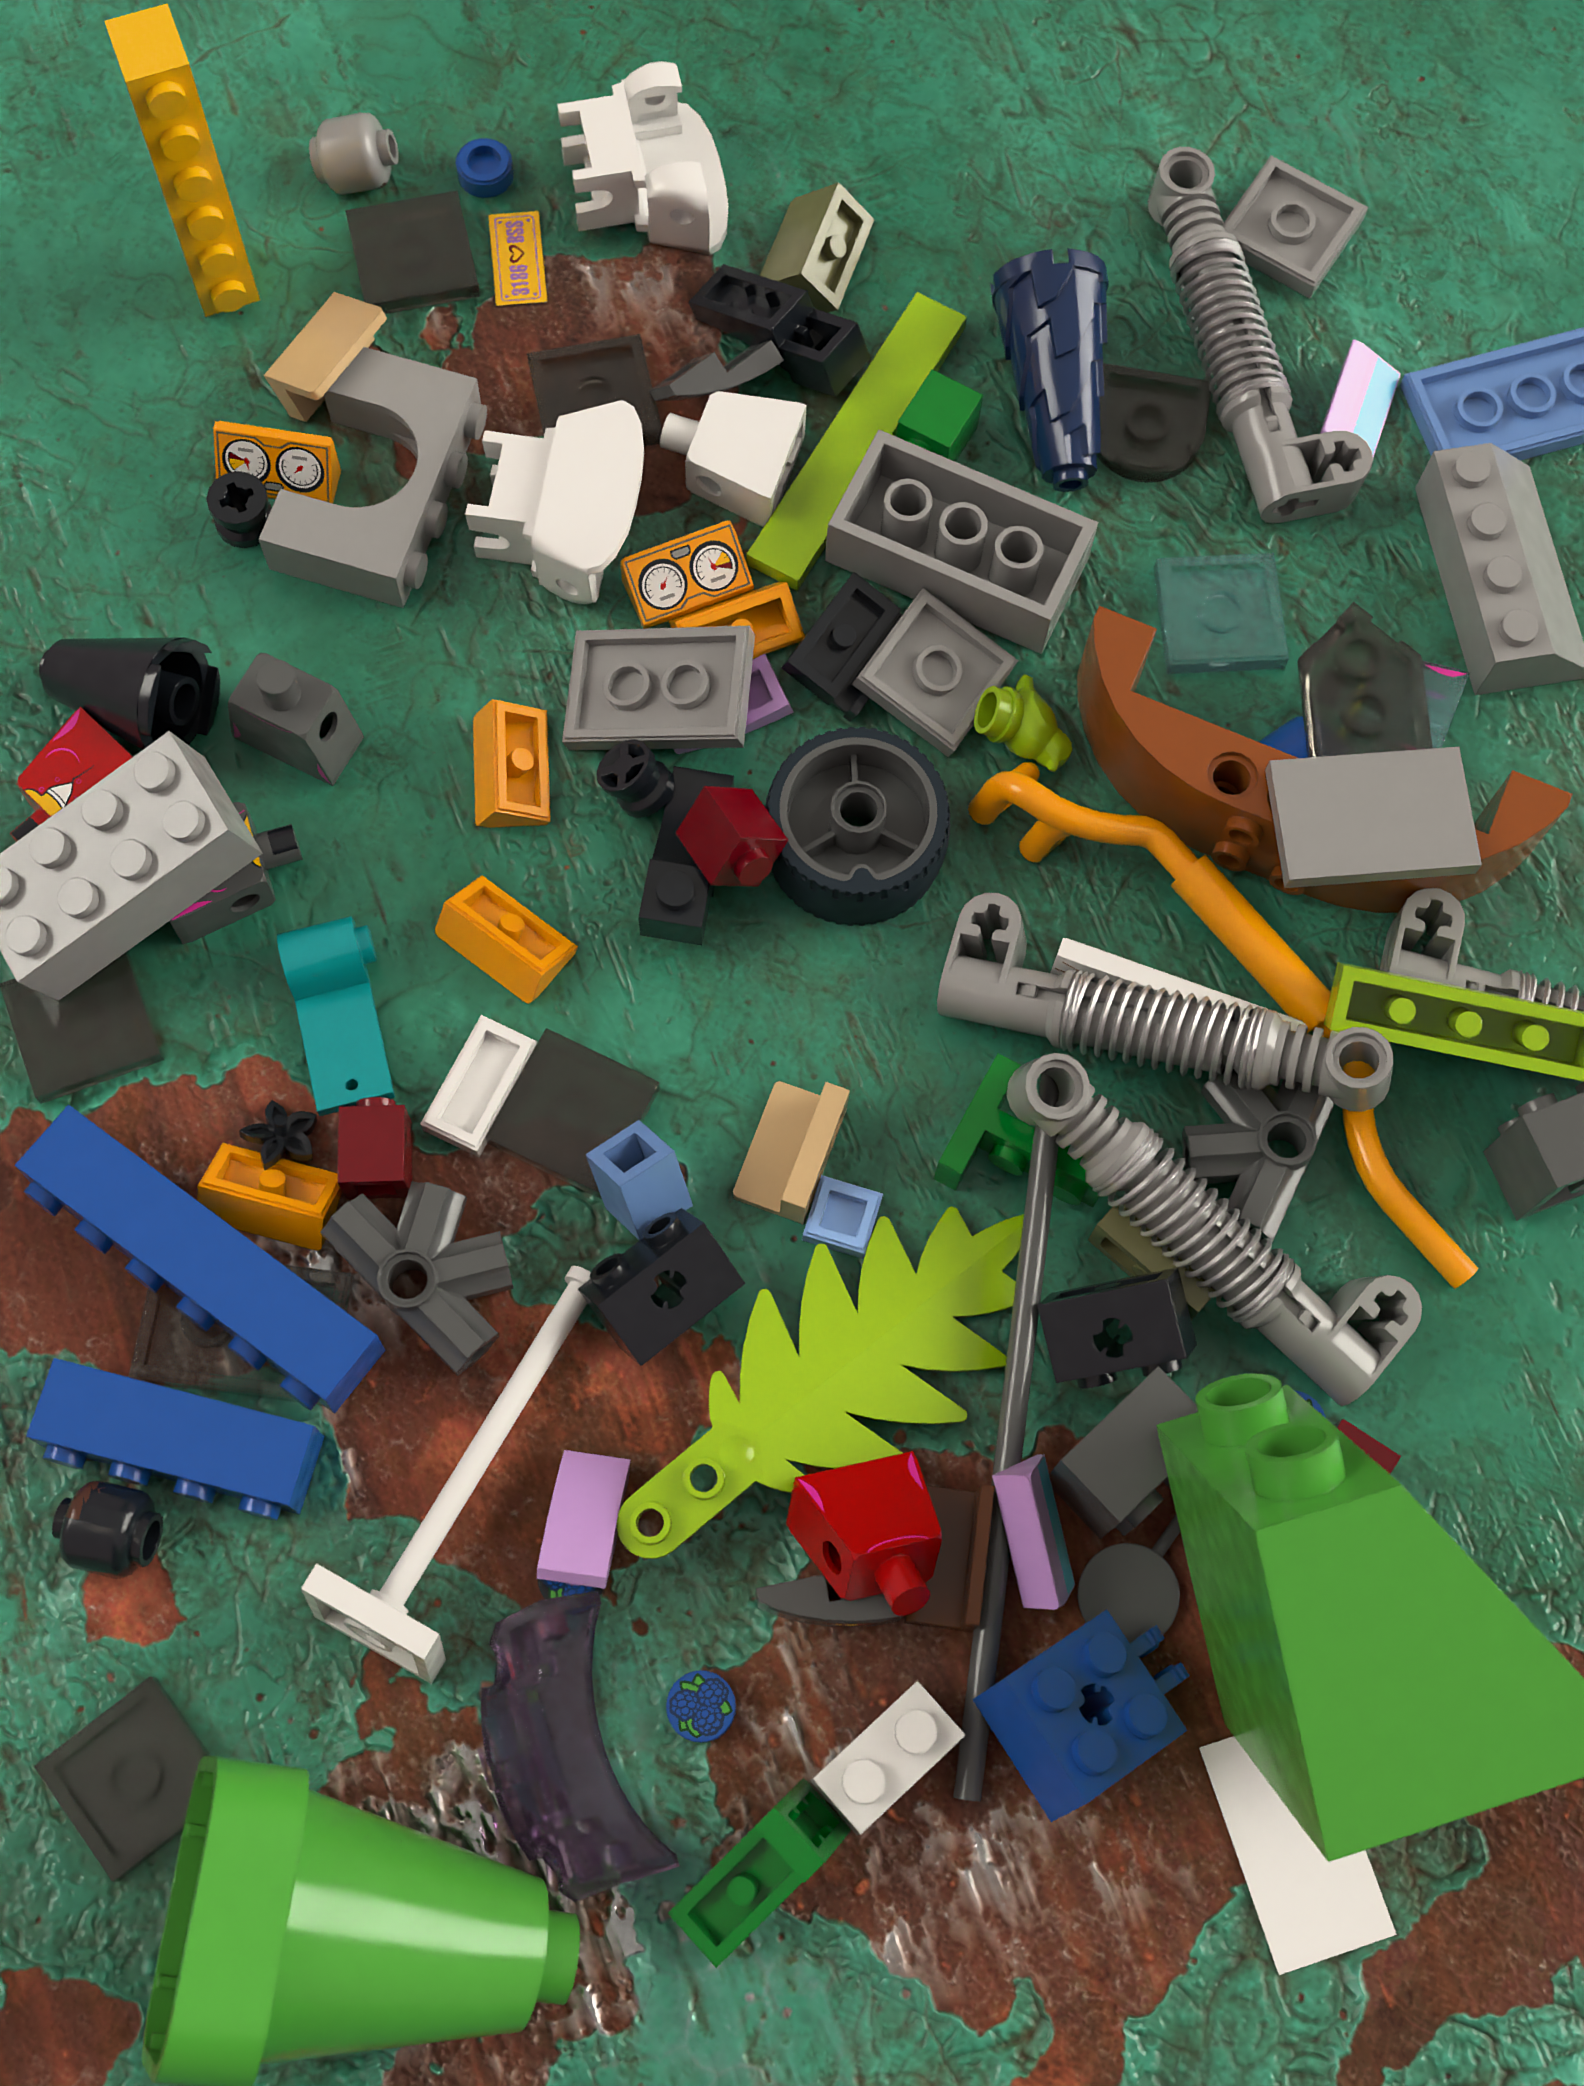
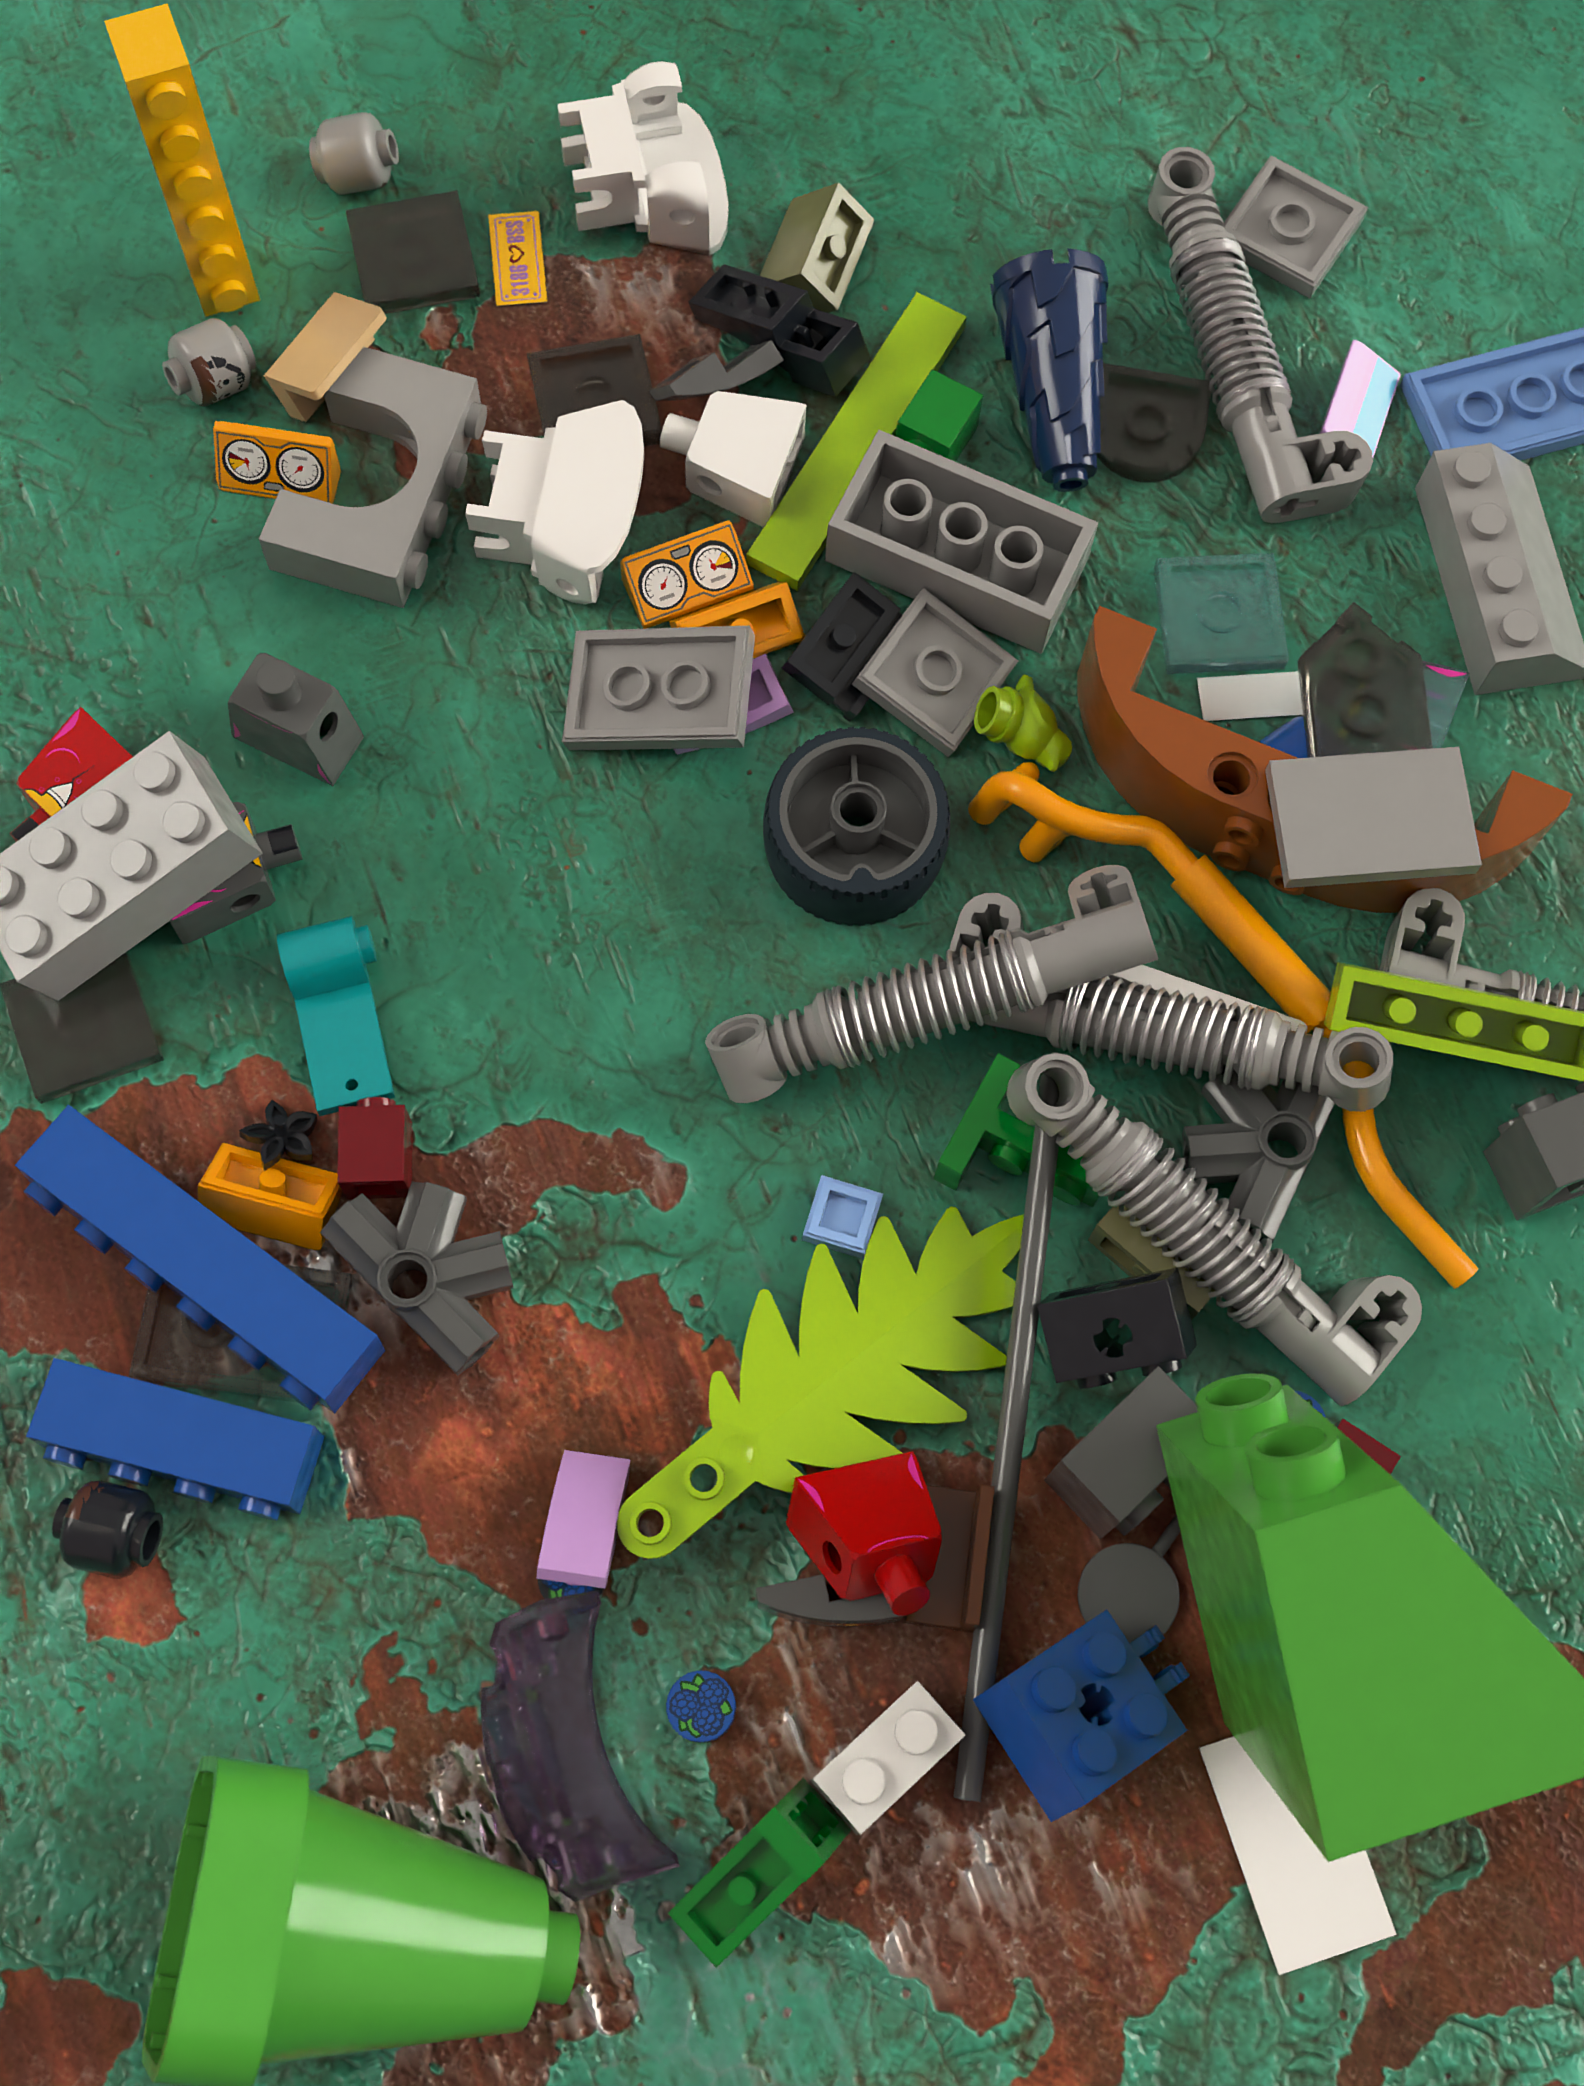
(127, 1777): clear smoke tile -> none
(136, 685): black cone -> none
(209, 362): none -> light grey head
(241, 524): black wheel -> none
(379, 1616): white tile -> none
(478, 1085): white tile -> none
(484, 168): blue tile -> none
(503, 938): light orange slope -> none
(511, 765): light orange slope -> none
(567, 1107): clear smoke tile -> none
(635, 778): black wheel -> none
(638, 1177): medium blue brick -> none
(675, 888): black slope -> none
(693, 1280): black brick -> none
(731, 836): dark red brick -> none
(791, 1149): tan panel -> none
(1016, 970): none -> light grey piece
(1034, 1534): lavender slope -> none
(1250, 696): none -> white sticker

